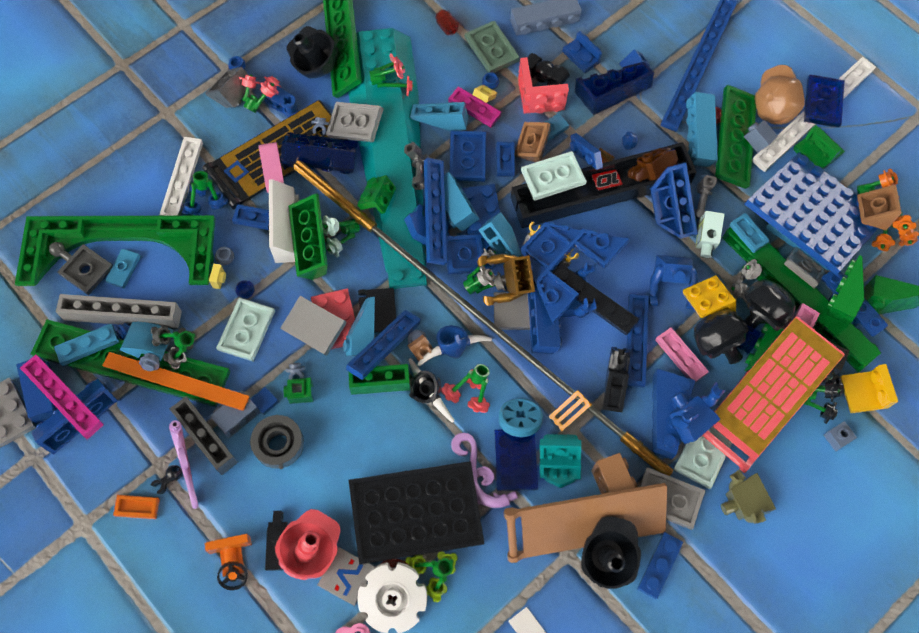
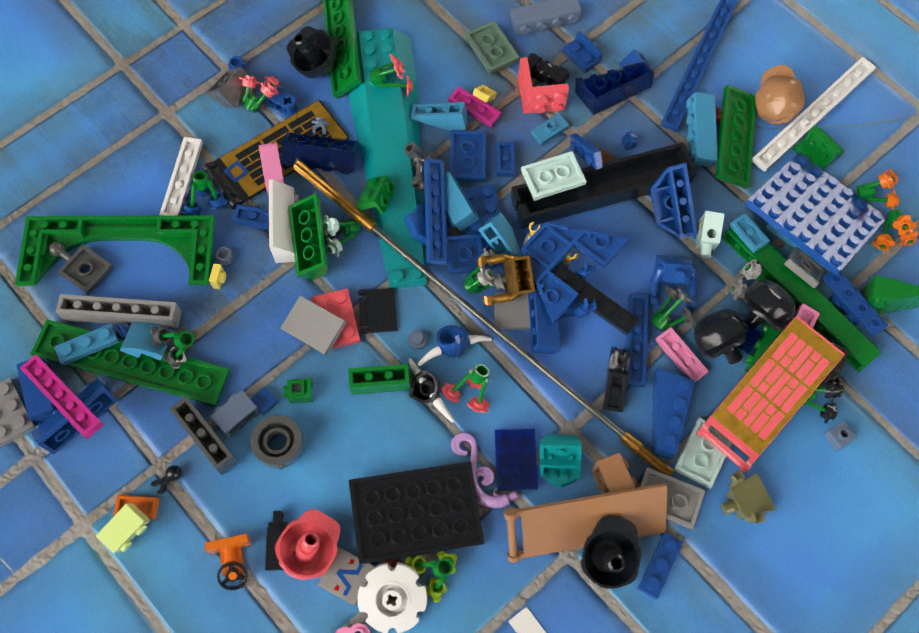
(123, 268): dark azure plate -> none
(123, 528): none -> yellowish green brick
(149, 362): sand blue plate -> none
(177, 382): orange piece -> none
(179, 443): lavender plant -> none
(241, 286): clear blue plate -> none
(246, 329): light aqua tile -> none
(295, 368): sand blue plate -> none
(354, 121): light grey plate -> none
(362, 329): dark azure slope -> none
(383, 344): blue plate -> none
(420, 347): medium nougat tile -> none
(447, 22): clear red brick -> none
(490, 80): blue plate -> none
(520, 426): dark azure wheel -> none
(533, 141): medium nougat slope -> none
(557, 421): light orange tile -> none
(607, 179): sticker -> none
(653, 164): reddish brown hinge -> none
(661, 319): none -> plant
(694, 414): blue torso -> none
(704, 188): flat silver bar -> none
(709, 297): yellow bracket -> none
(760, 135): sand blue brick -> none
(824, 101): clear blue plate -> none
(850, 293): green slope -> none
(869, 390): yellow bracket -> none
(879, 207): medium nougat slope -> none

